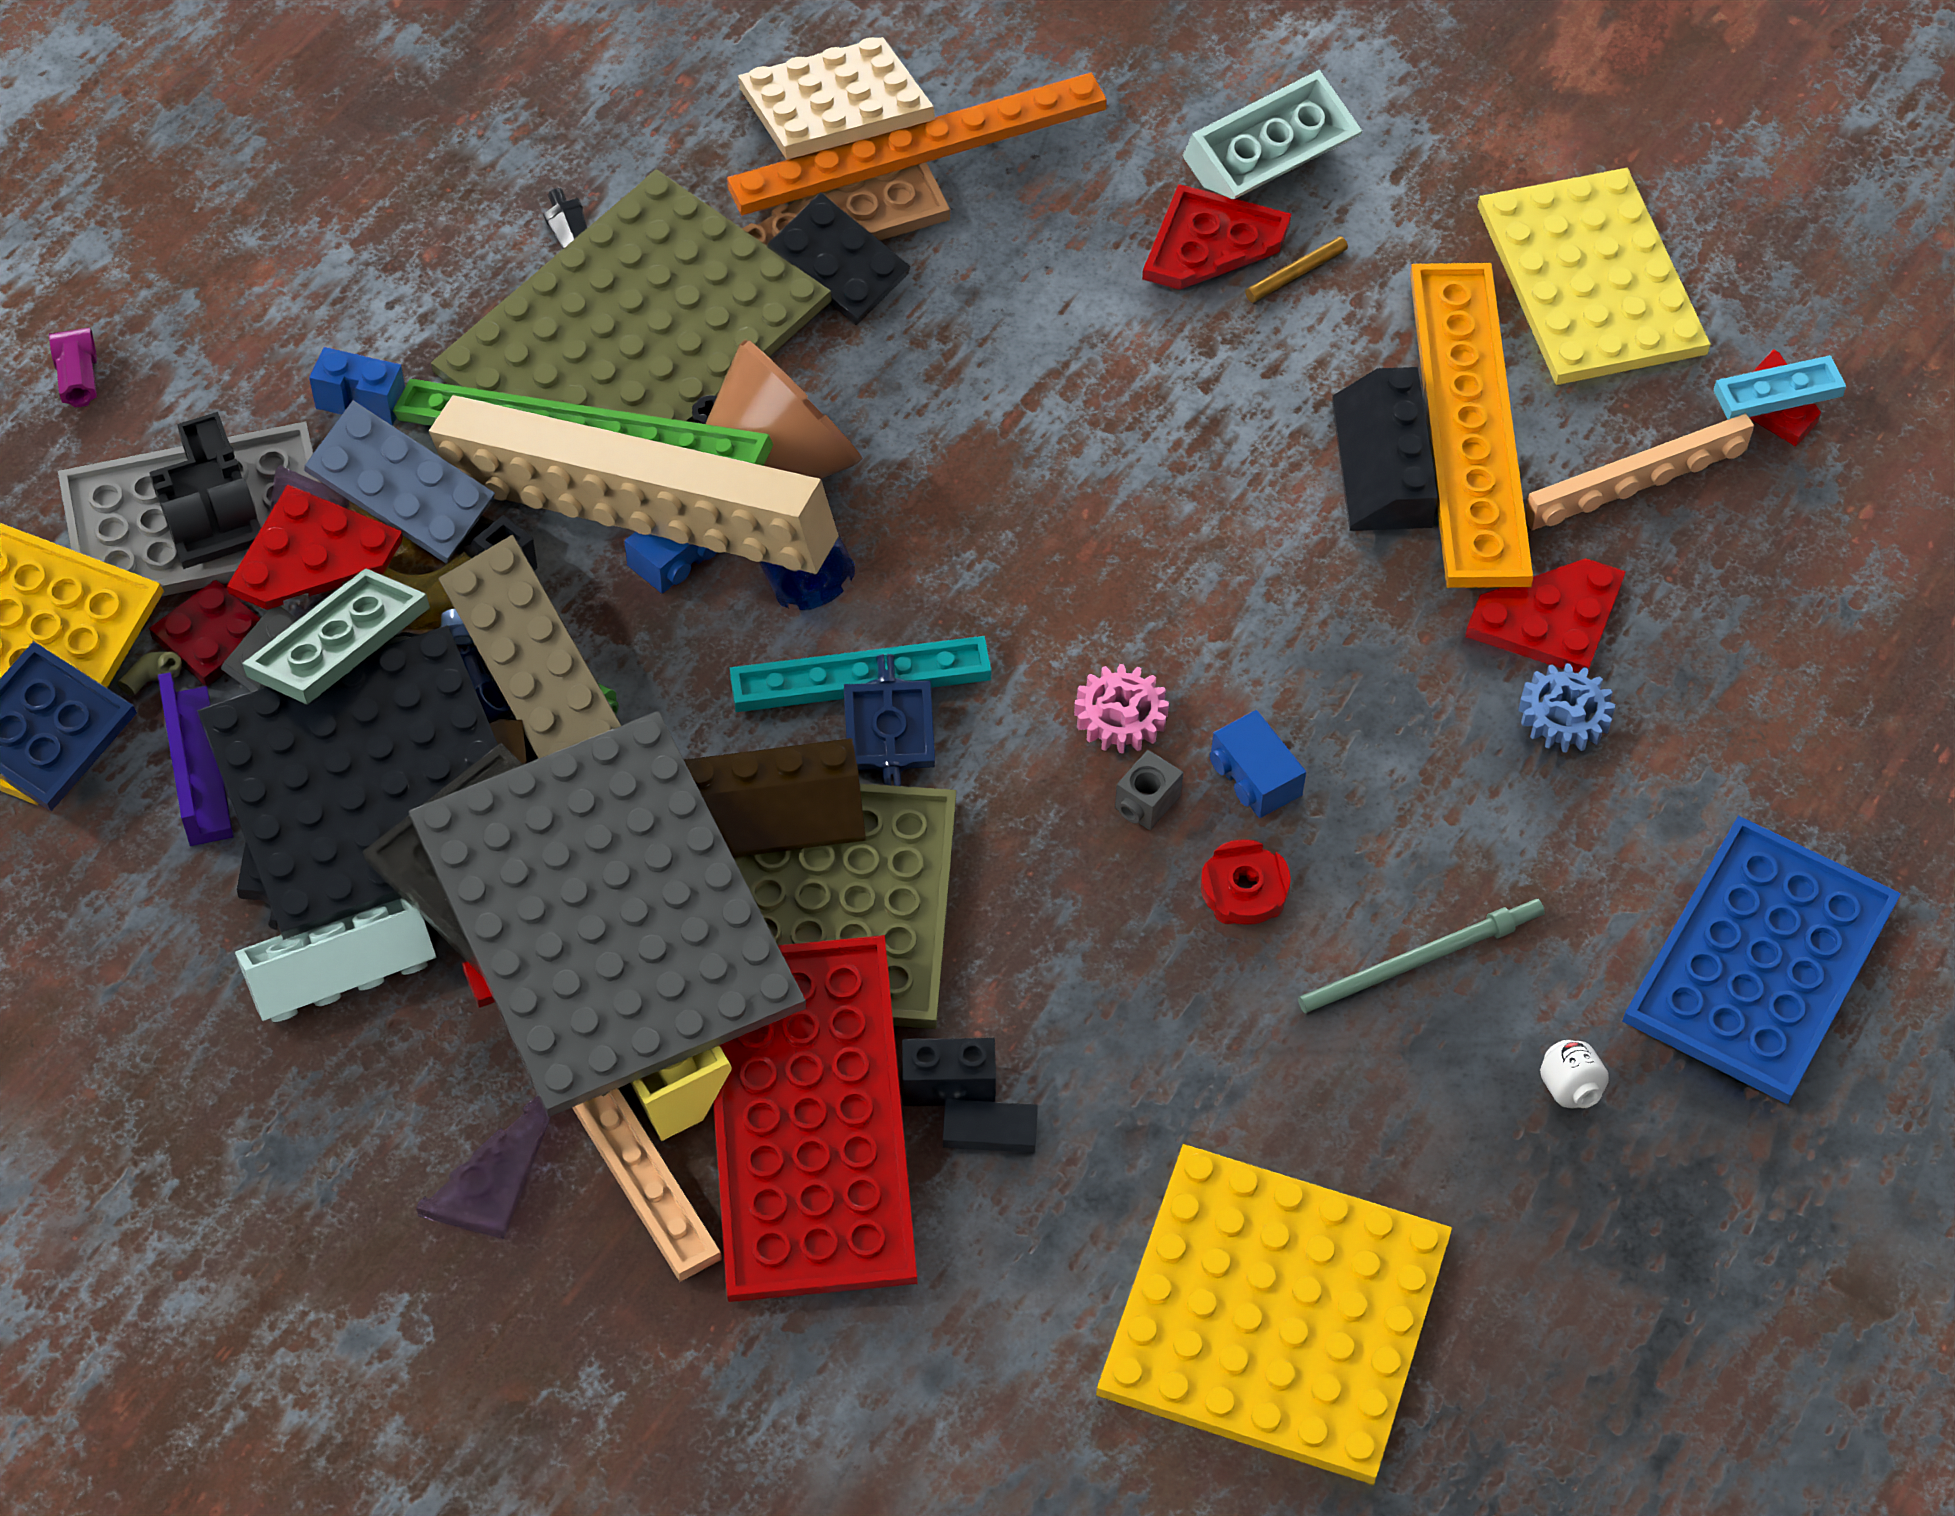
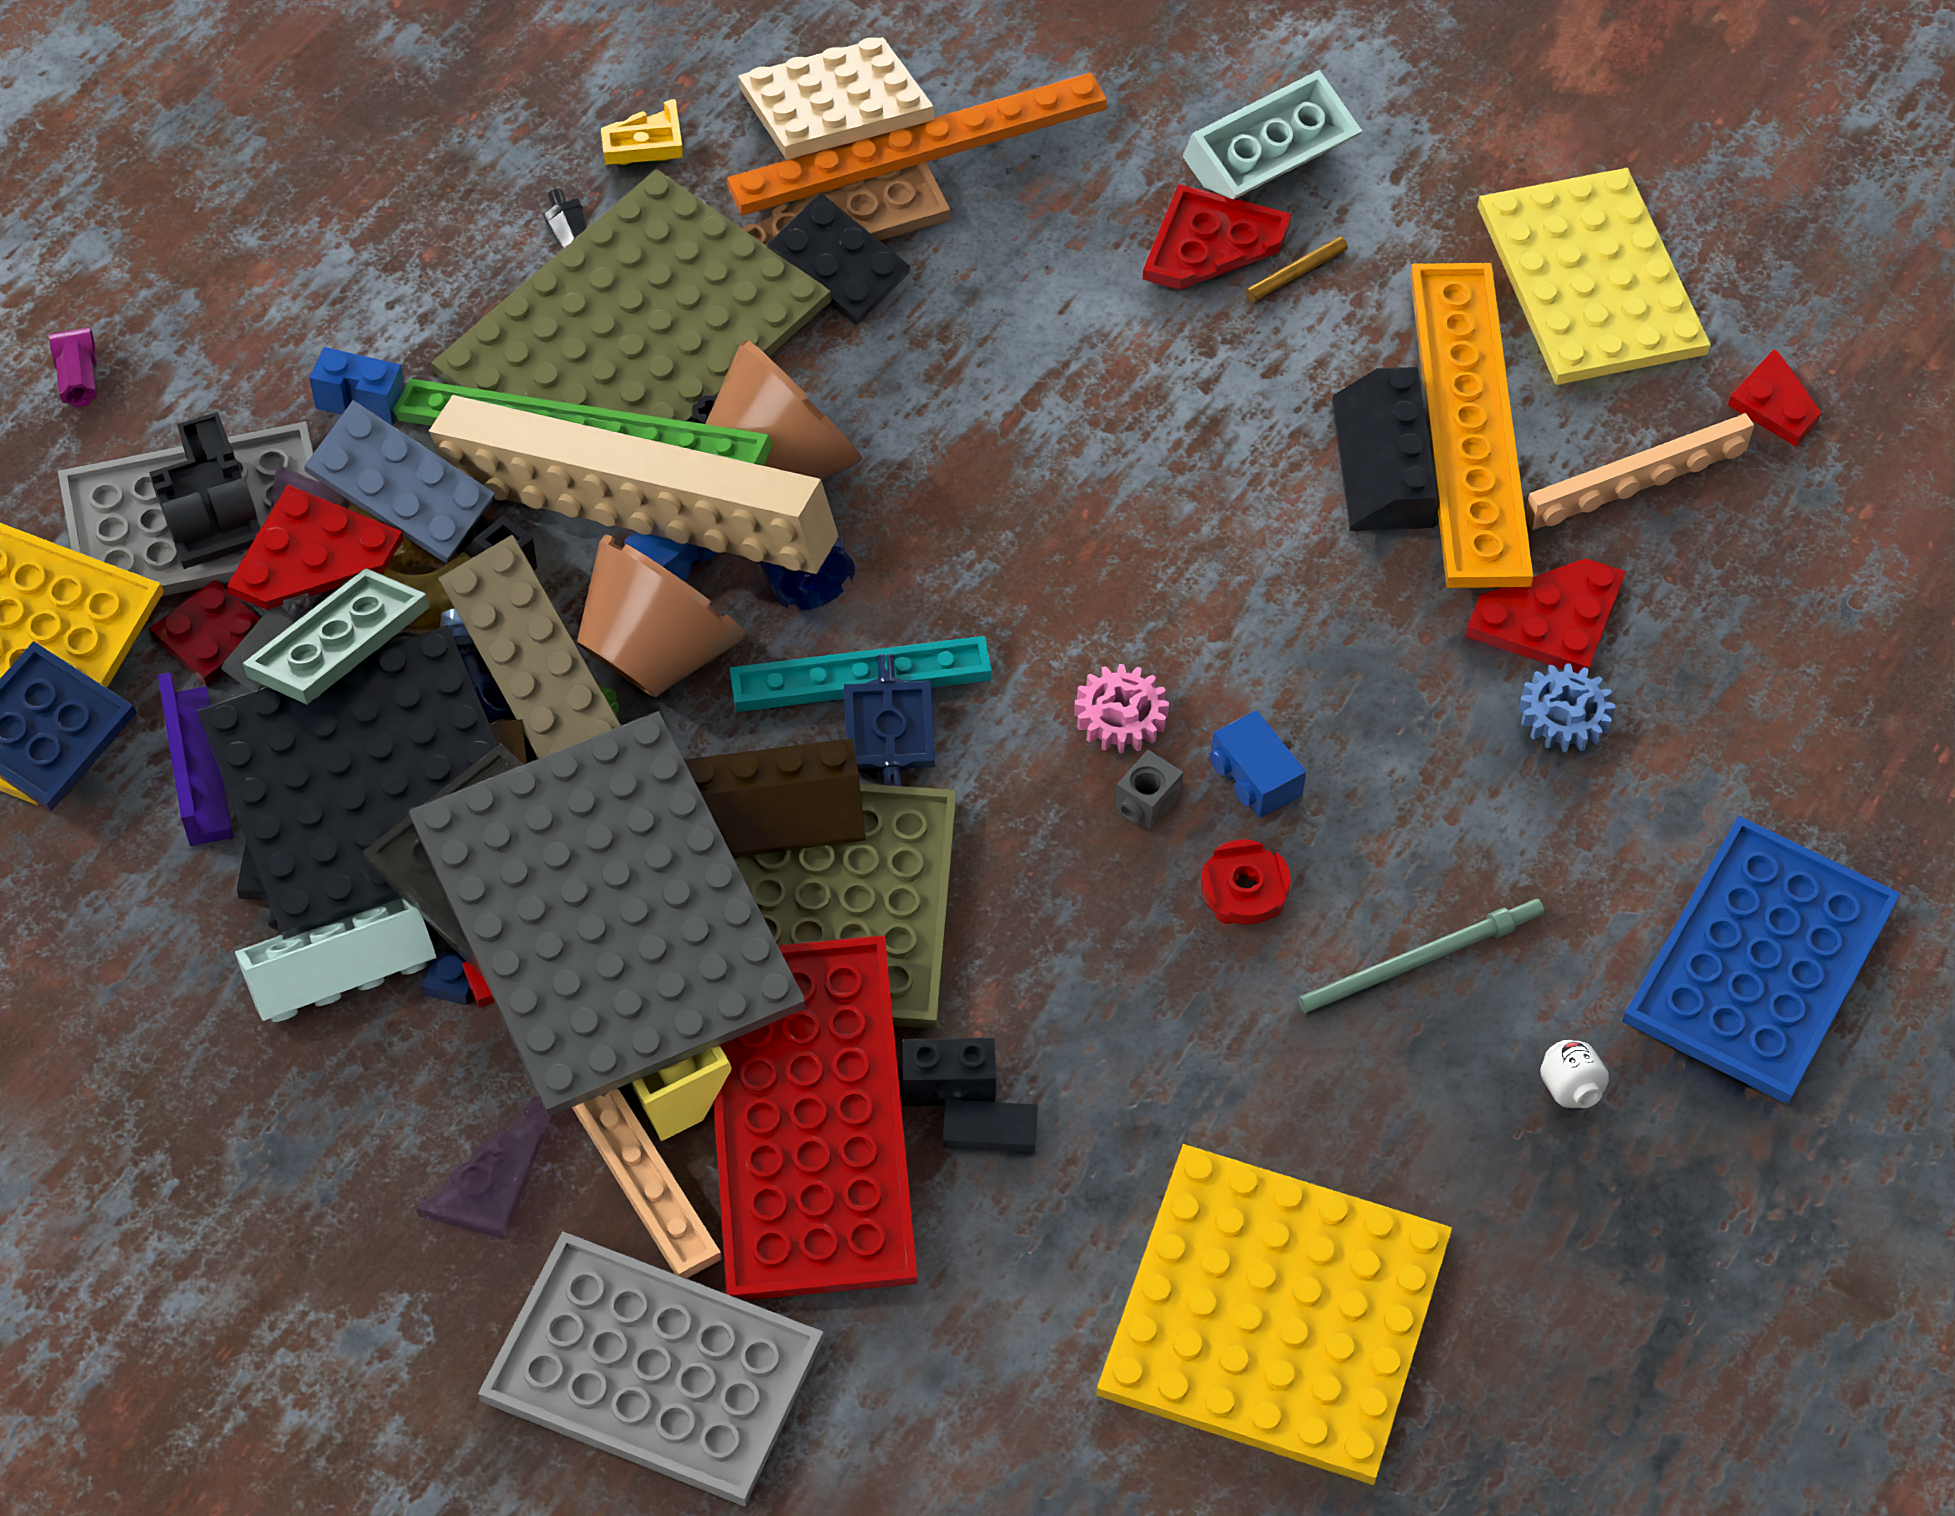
(148, 669): olive arm -> none
(447, 978): none -> dark blue plate
(643, 137): none -> yellow wing
(649, 621): none -> nougat cone
(652, 1368): none -> light grey plate
(1780, 387): medium azure plate -> none

